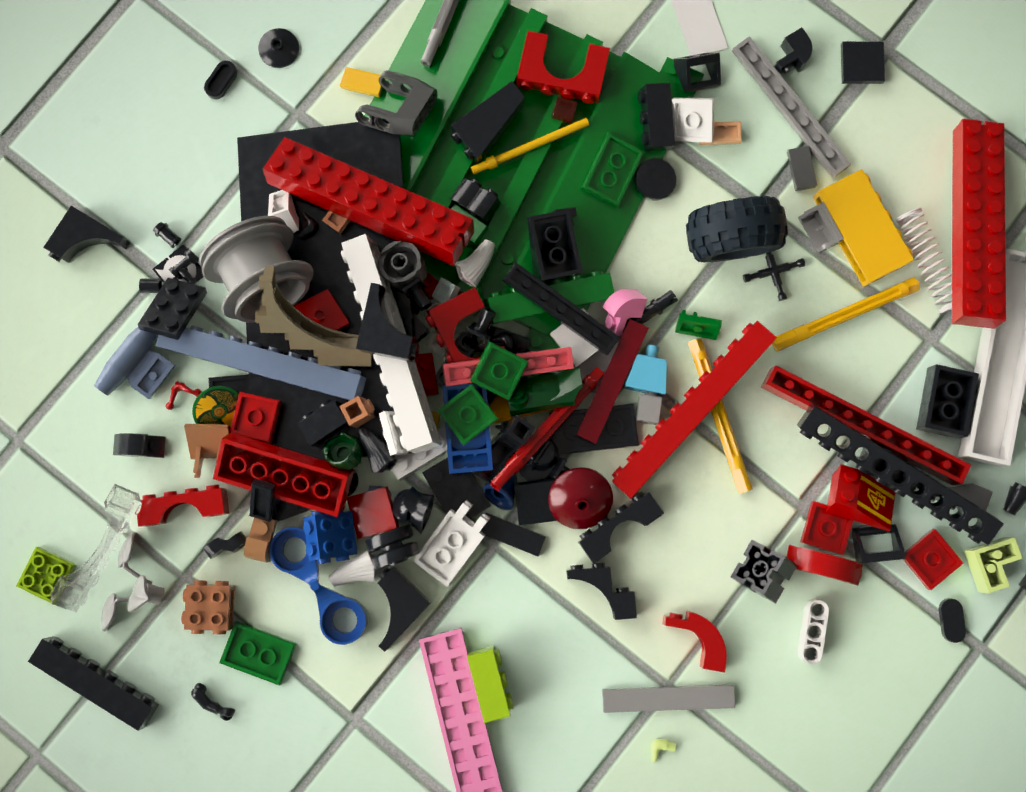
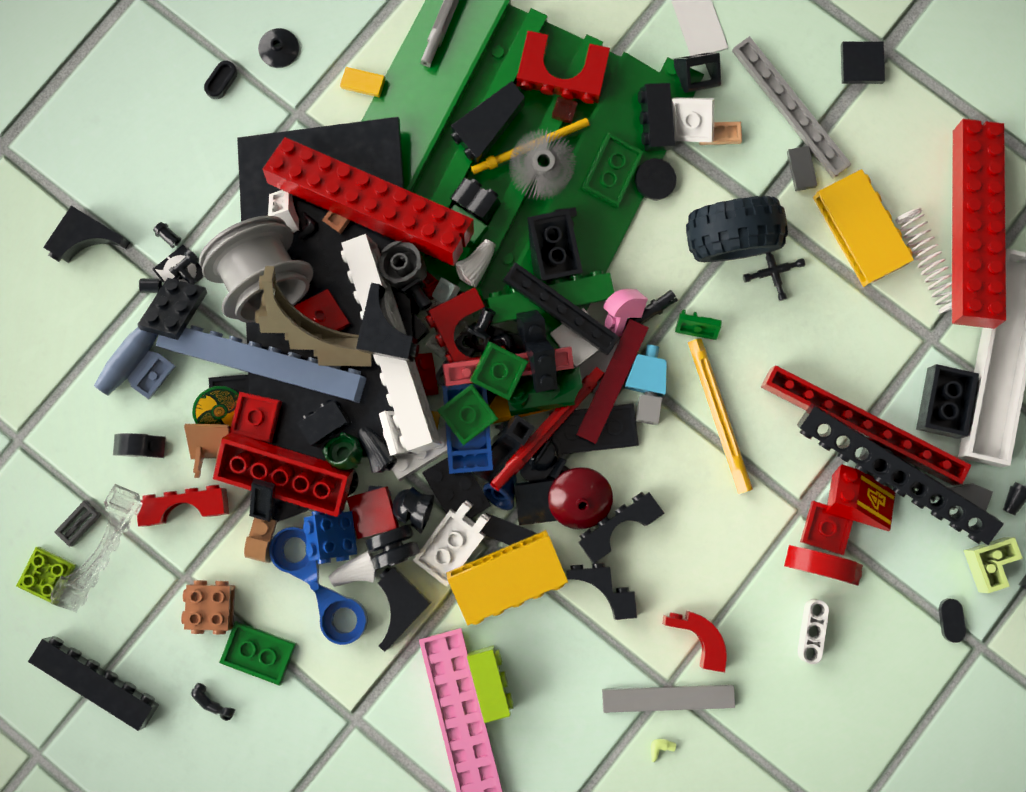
(90, 510): none -> dark grey tile
(142, 591): plant -> none
(179, 387): red piece -> none
(218, 545): black piece -> none
(358, 411): nougat brick -> none
(412, 112): dark grey connector -> none
(506, 578): none -> yellow brick
(539, 351): none -> black arch
(543, 156): none -> light grey piece
(694, 409): red brick -> none
(764, 571): black brick -> none
(797, 50): black brick -> none
(806, 331): yellow piece -> none
(820, 228): light grey hinge -> none
(861, 557): black tile -> none
(932, 559): red plate -> none

